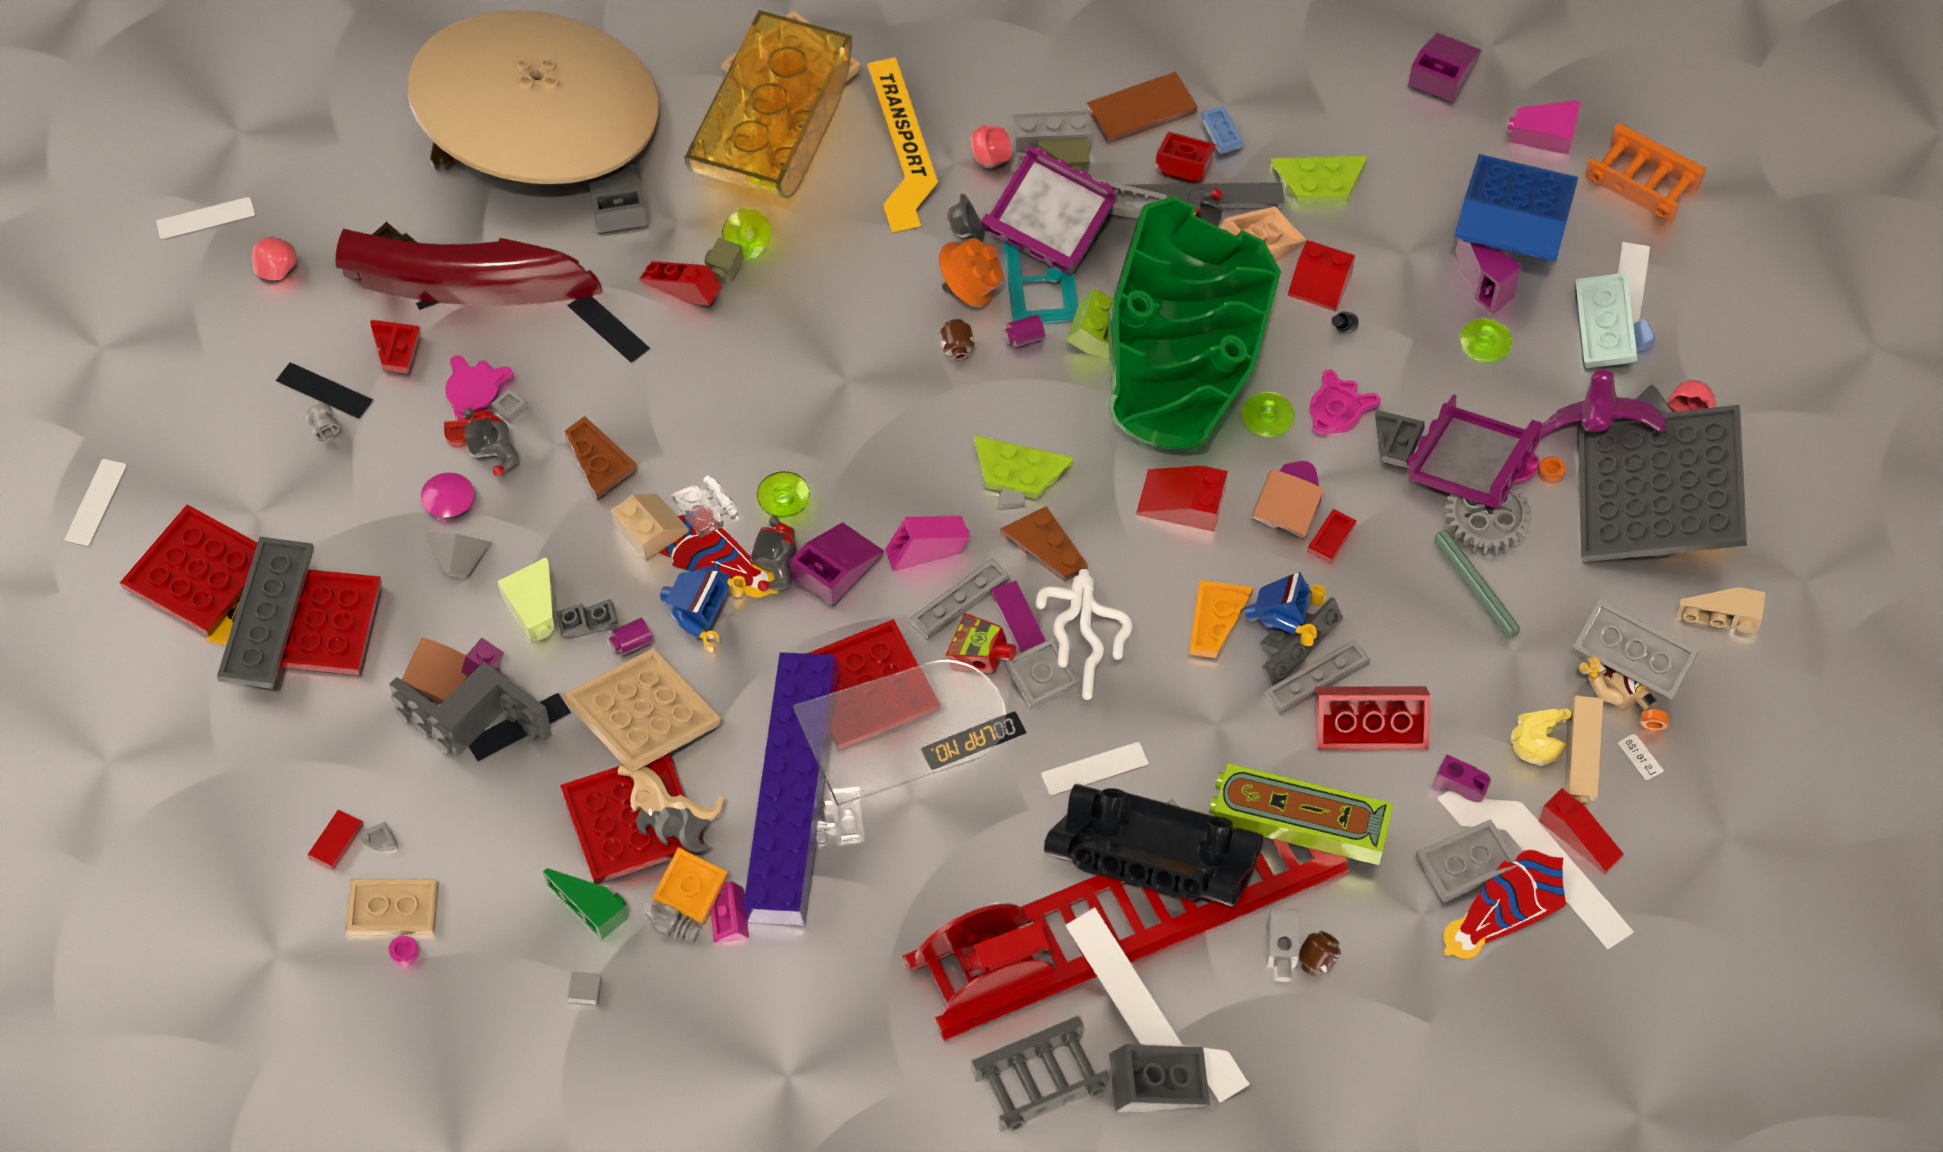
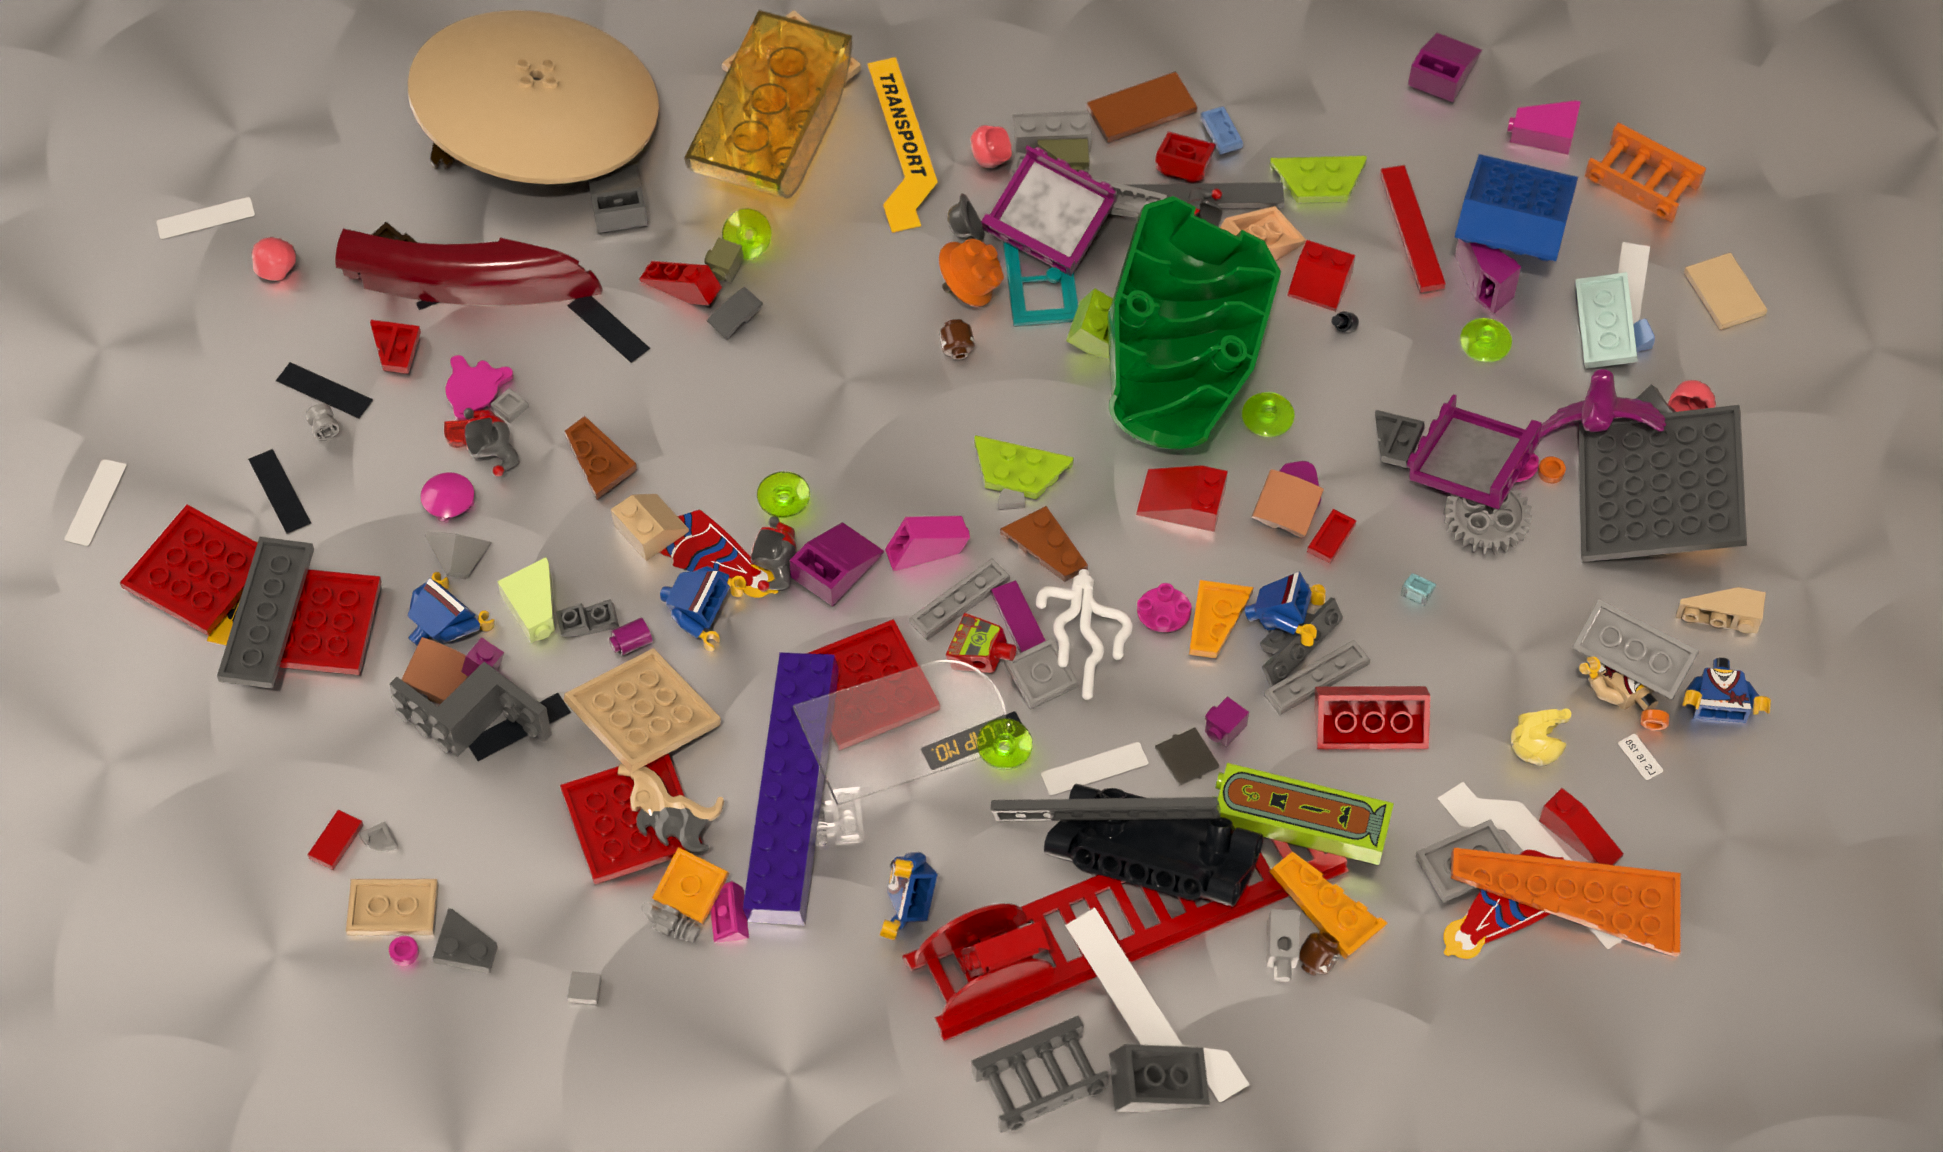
(279, 491): none -> black sticker
(442, 614): none -> blue torso
(464, 945): none -> dark grey wing
(589, 901): green slope -> none
(699, 511): clear plate -> none
(734, 312): none -> dark grey slope
(910, 891): none -> blue torso
(1004, 733): none -> clear neon green dish
(1024, 331): magenta brick -> none
(1106, 809): none -> dark grey tile
(1164, 608): none -> dark pink dish
(1187, 756): none -> clear smoke piece
(1226, 721): none -> magenta brick
(1327, 904): none -> light orange wing
(1338, 406): dark pink tile -> none
(1412, 228): none -> red tile
(1417, 589): none -> clear light blue slope
(1462, 779): magenta leg -> none
(1477, 583): sand green axle -> none
(1584, 748): tan slope -> none
(1609, 898): none -> orange wing
(1724, 695): none -> torso
(1725, 291): none -> tan tile

